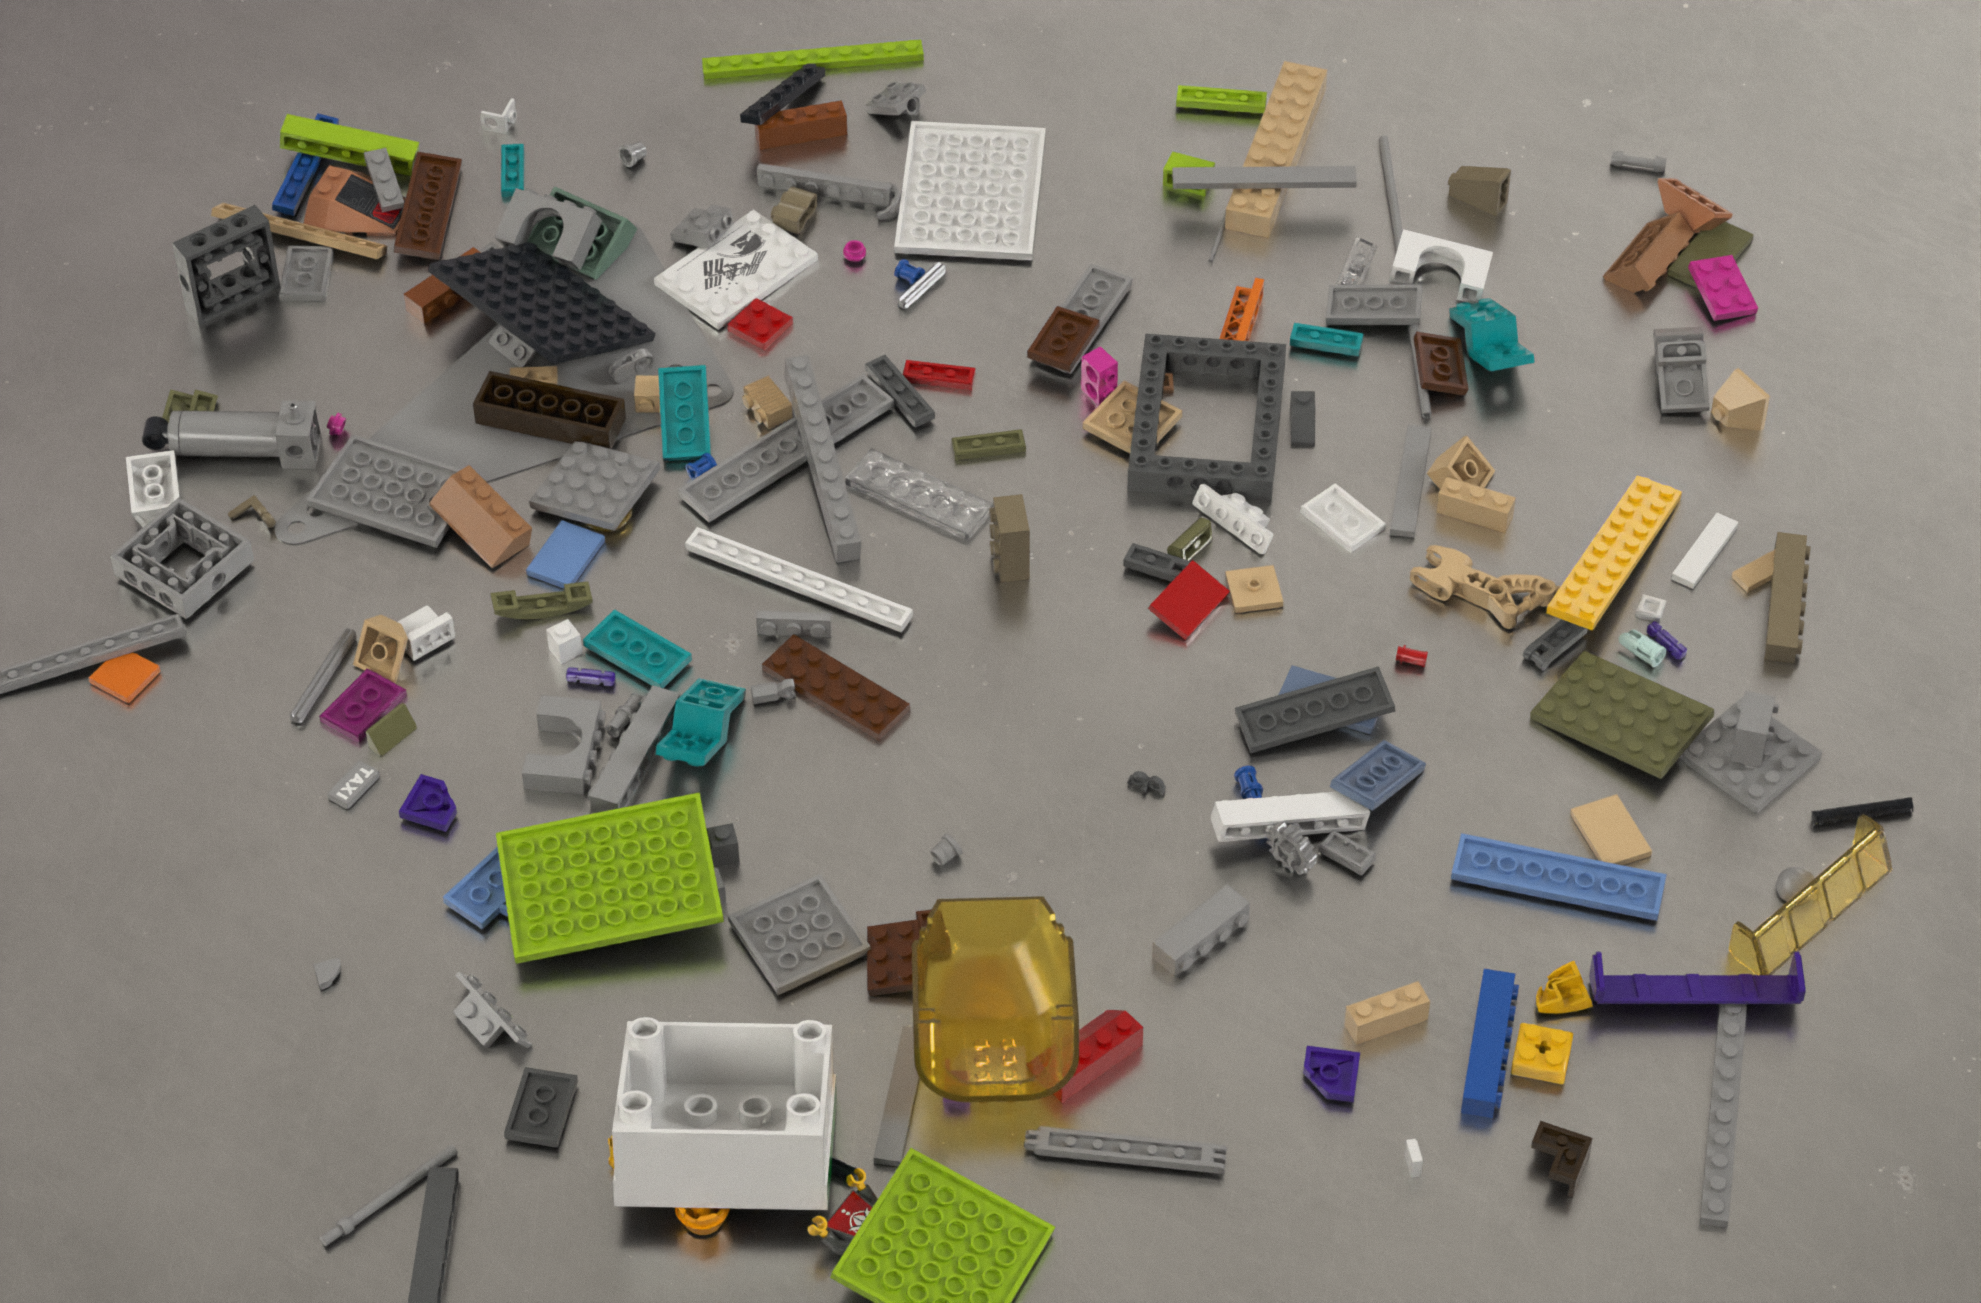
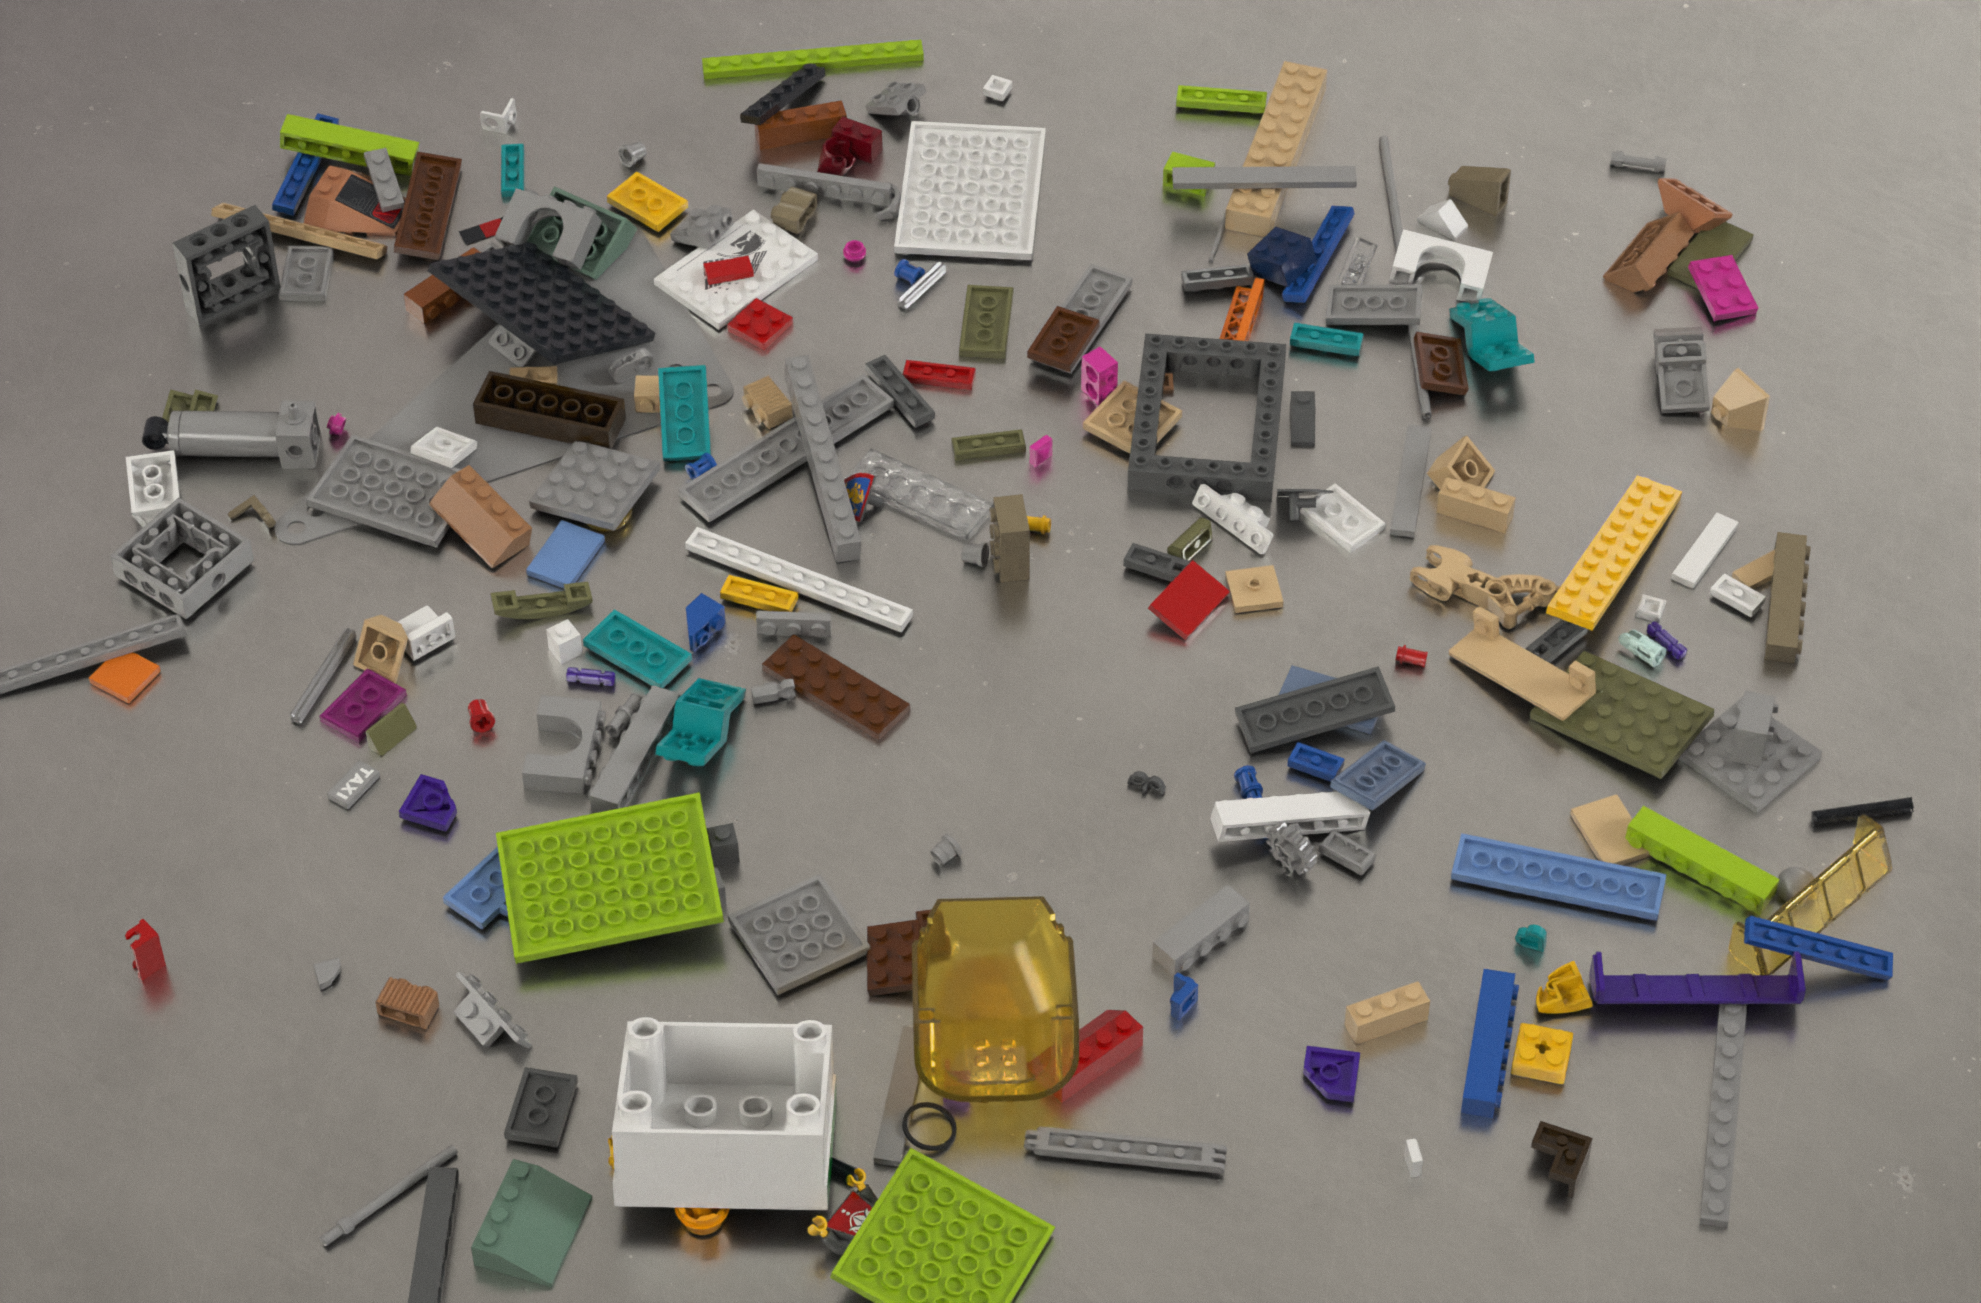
(146, 950): none -> red hinge
(407, 1002): none -> medium nougat brick
(443, 447): none -> white tile
(480, 231): none -> sticker
(480, 716): none -> red bush
(530, 1224): none -> sand green slope
(647, 201): none -> yellow plate
(703, 620): none -> blue slope
(728, 270): none -> red tile
(758, 594): none -> yellow plate
(835, 157): none -> dark red hair
(859, 492): none -> shield
(864, 140): none -> dark red brick
(934, 1106): none -> black piece
(976, 553): none -> light grey piece
(986, 321): none -> olive tile
(997, 88): none -> white plate
(1039, 524): none -> yellow pin
(1040, 450): none -> dark pink tile
(1184, 996): none -> blue bracket
(1217, 277): none -> dark grey plate
(1281, 256): none -> dark blue brick
(1296, 502): none -> dark grey shield
(1315, 762): none -> blue plate
(1324, 245): none -> blue plate
(1444, 219): none -> white slope
(1522, 670): none -> tan bracket
(1532, 937): none -> teal tile
(1702, 860): none -> lime brick
(1737, 595): none -> white plate
(1818, 948): none -> blue plate

